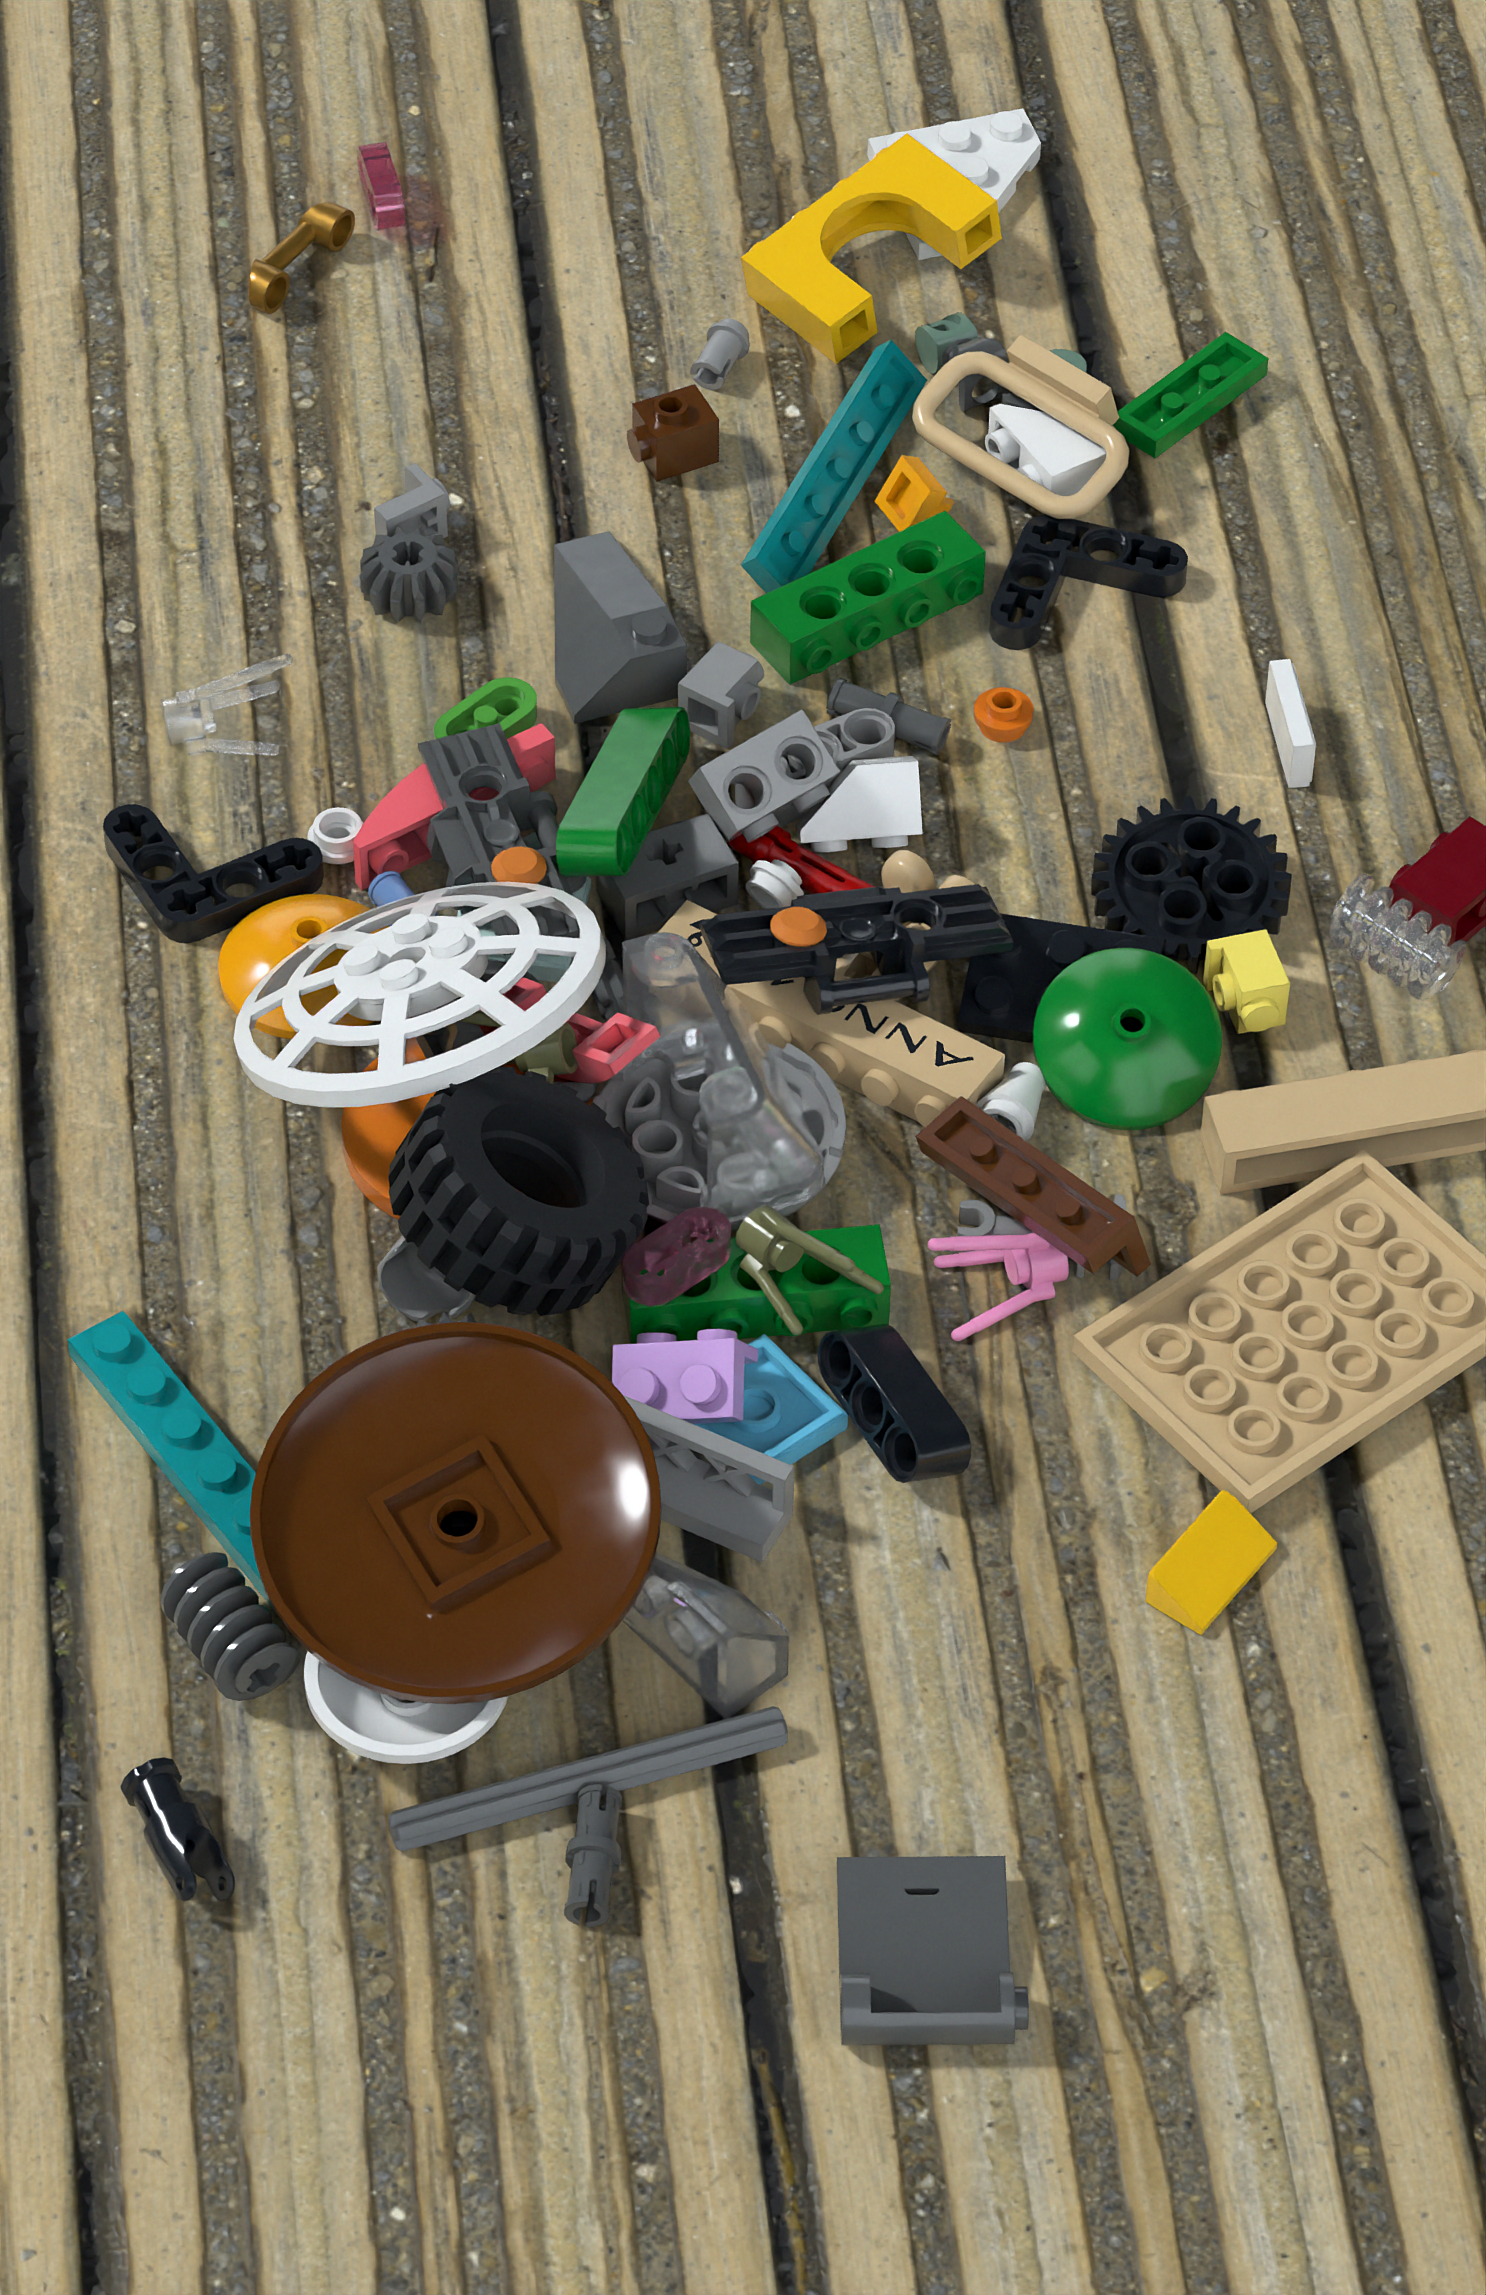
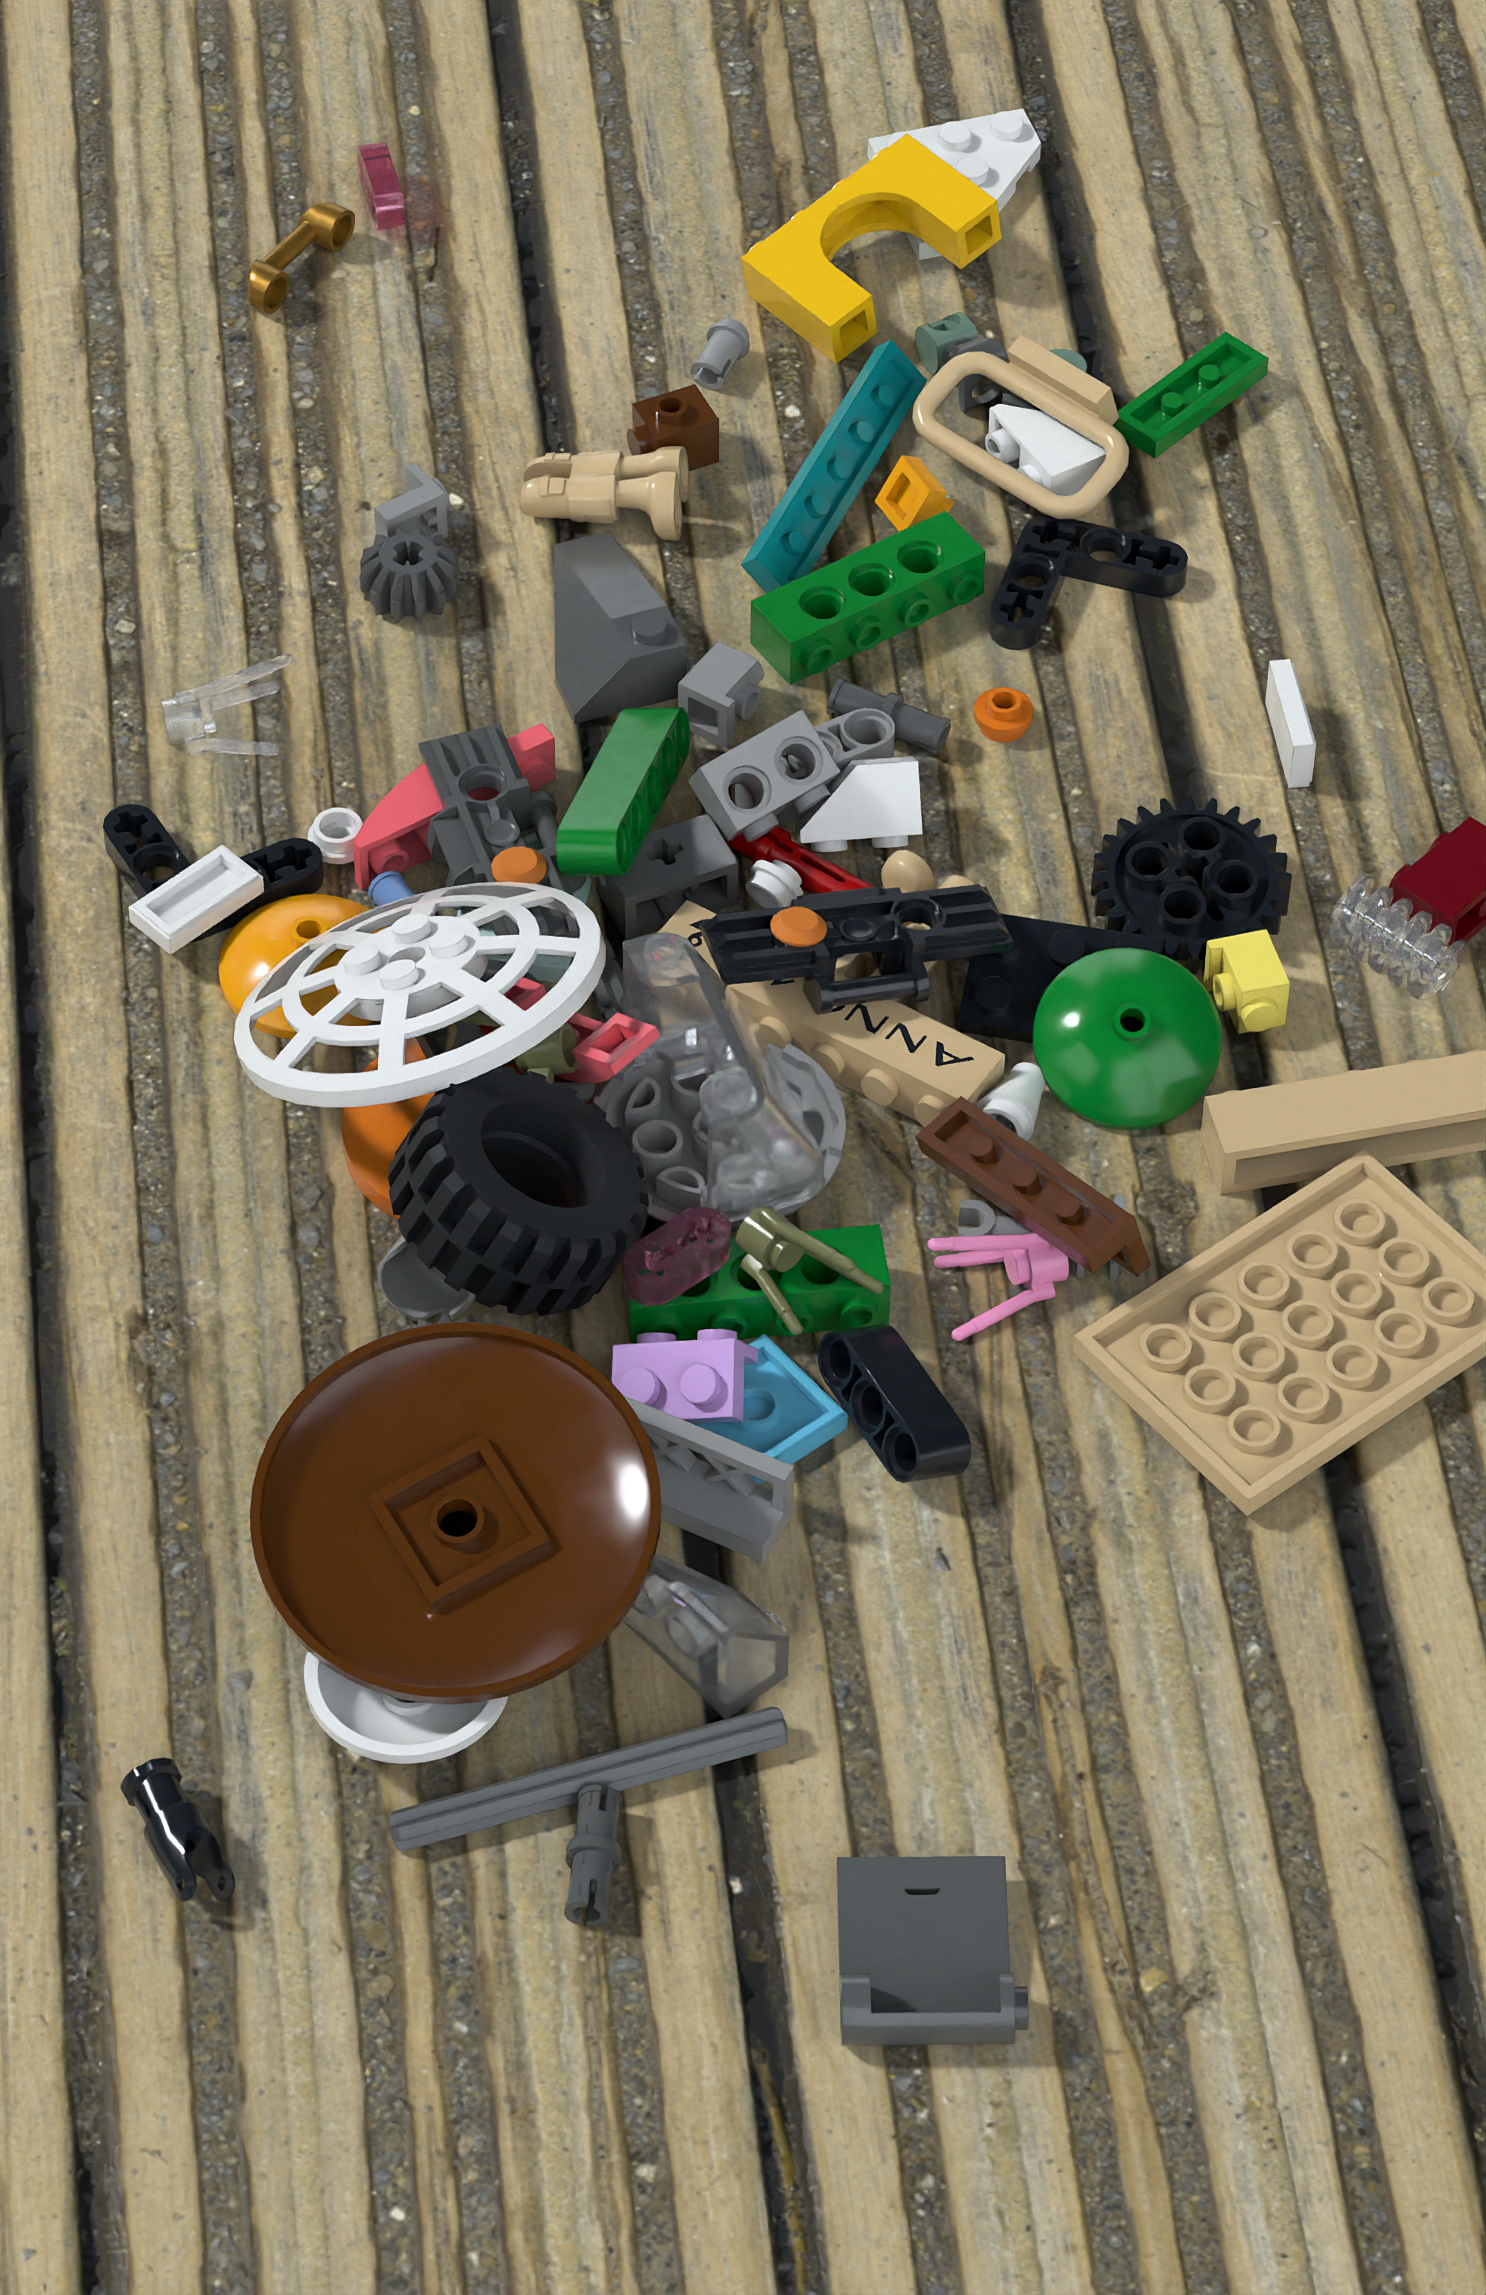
(172, 1432): teal plate -> none
(196, 899): none -> white tile
(228, 1628): dark grey piece -> none
(489, 707): bright green plate -> none
(601, 482): none -> tan piece
(1209, 1563): yellow slope -> none

